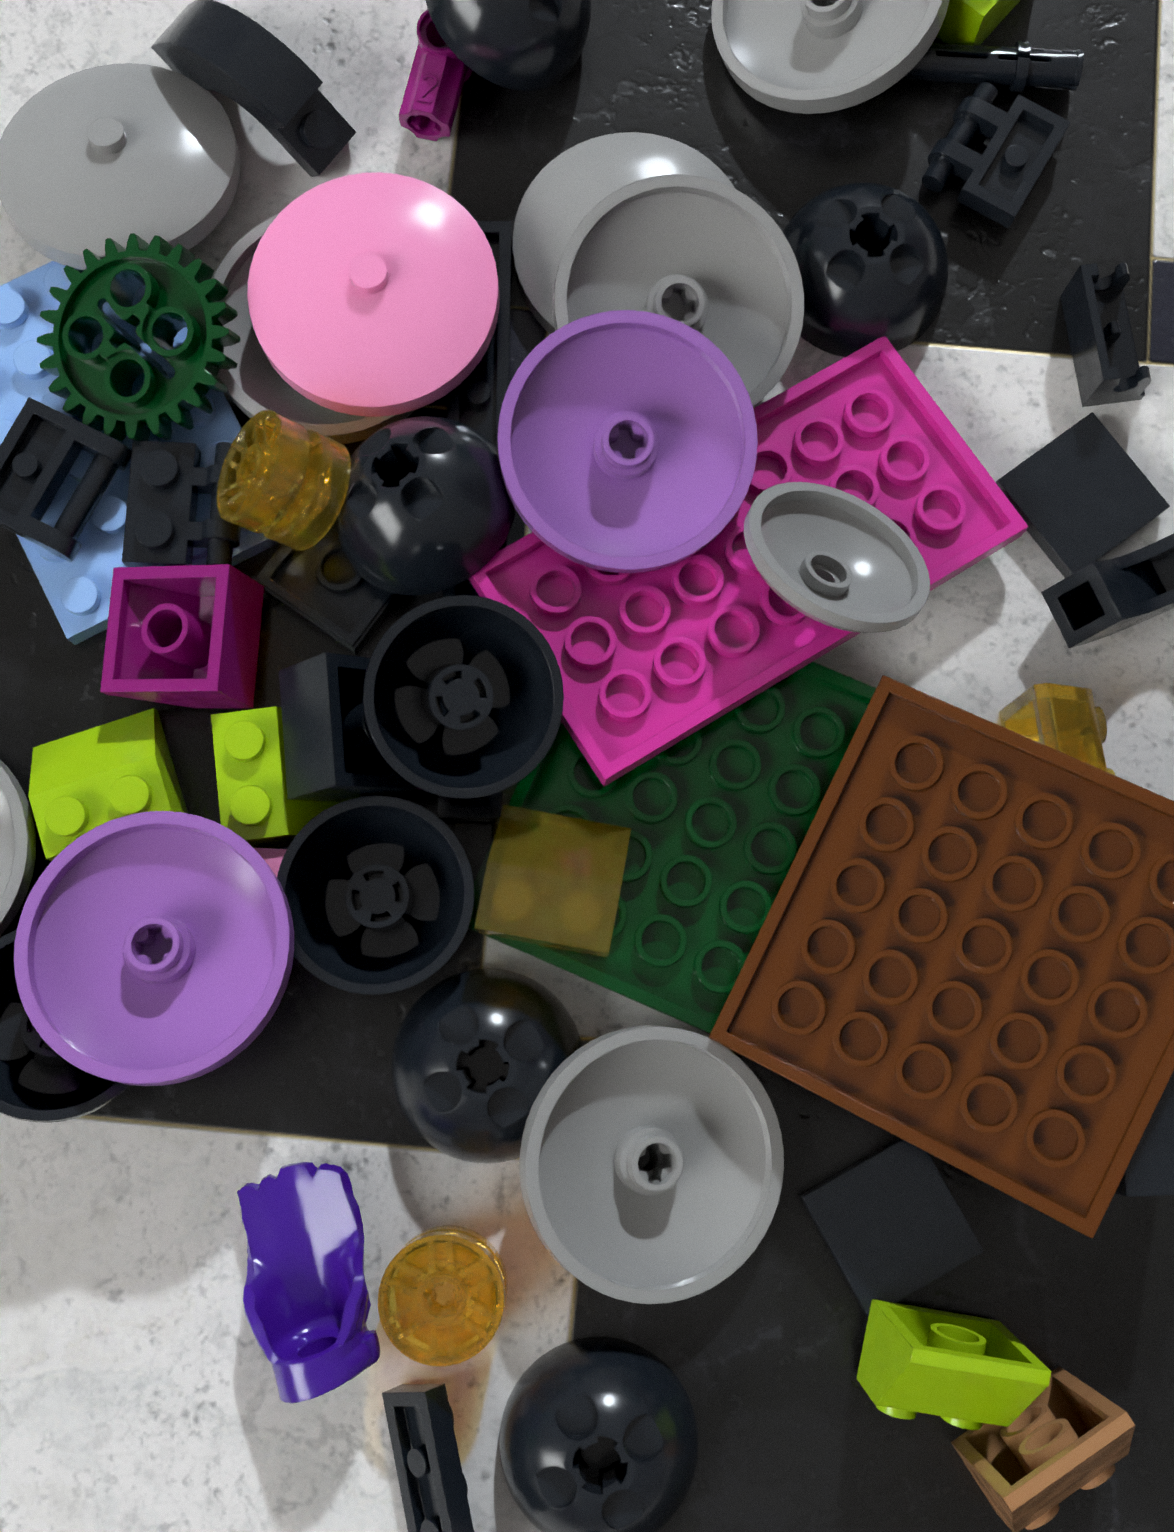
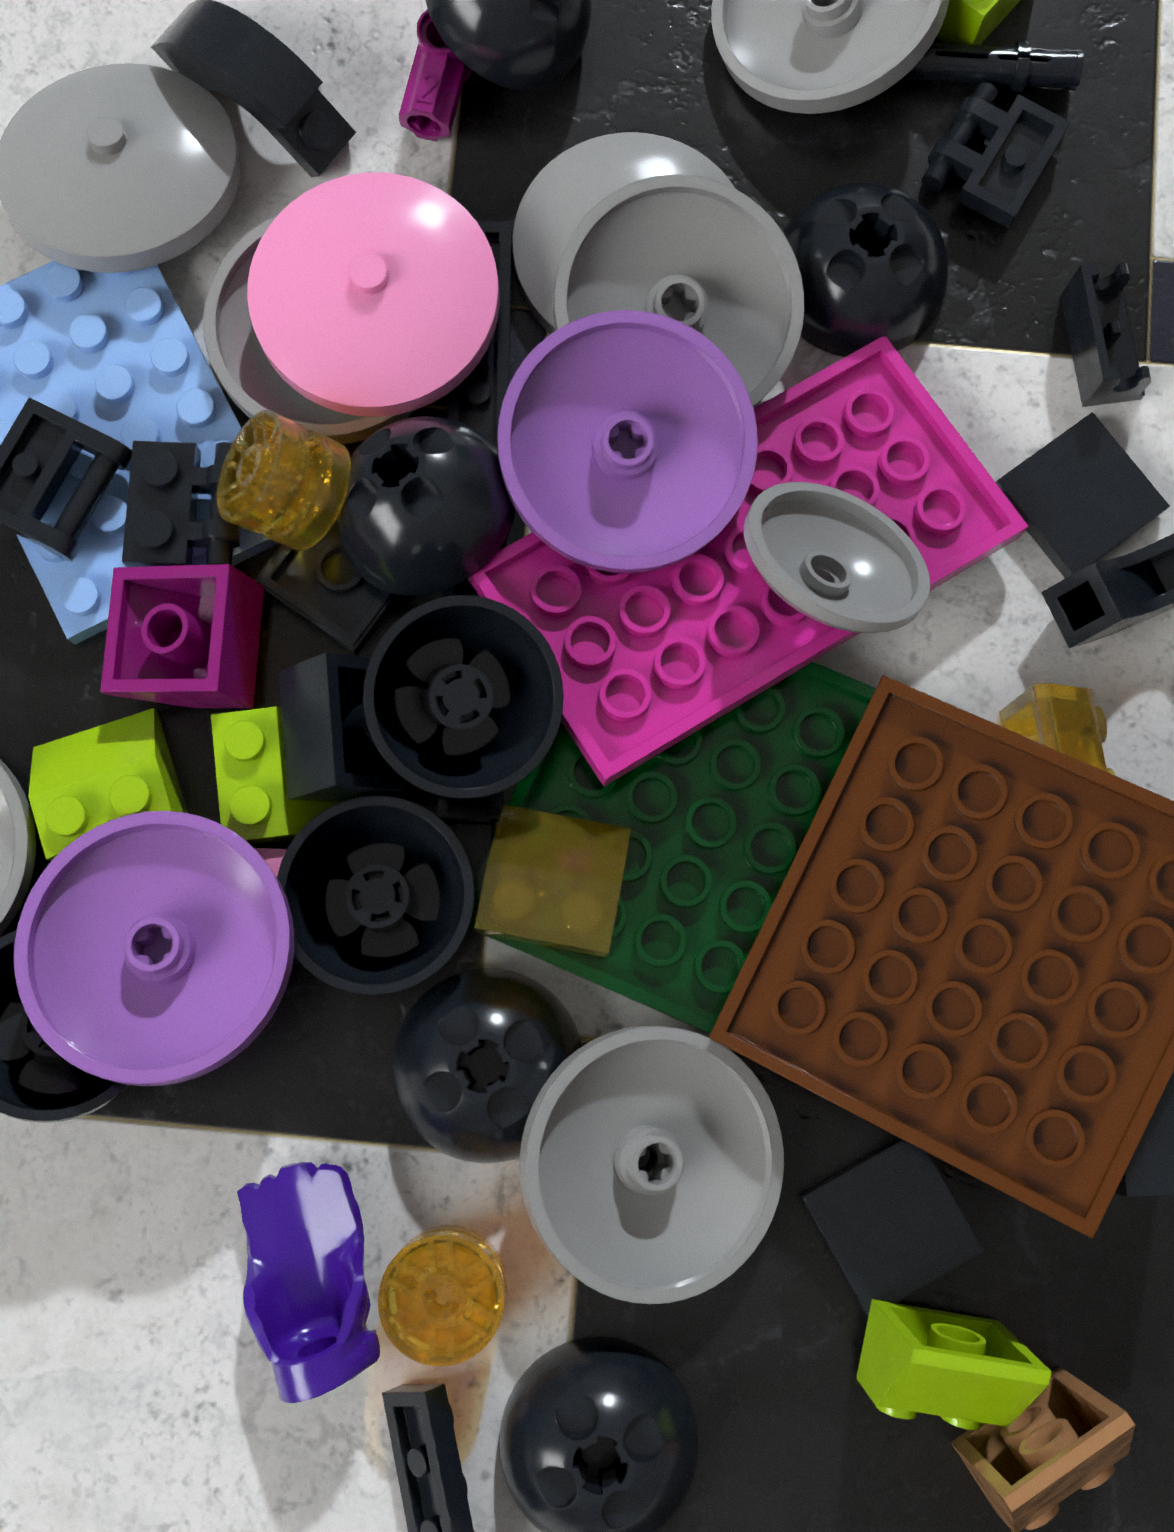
(175, 297): dark green gear -> none

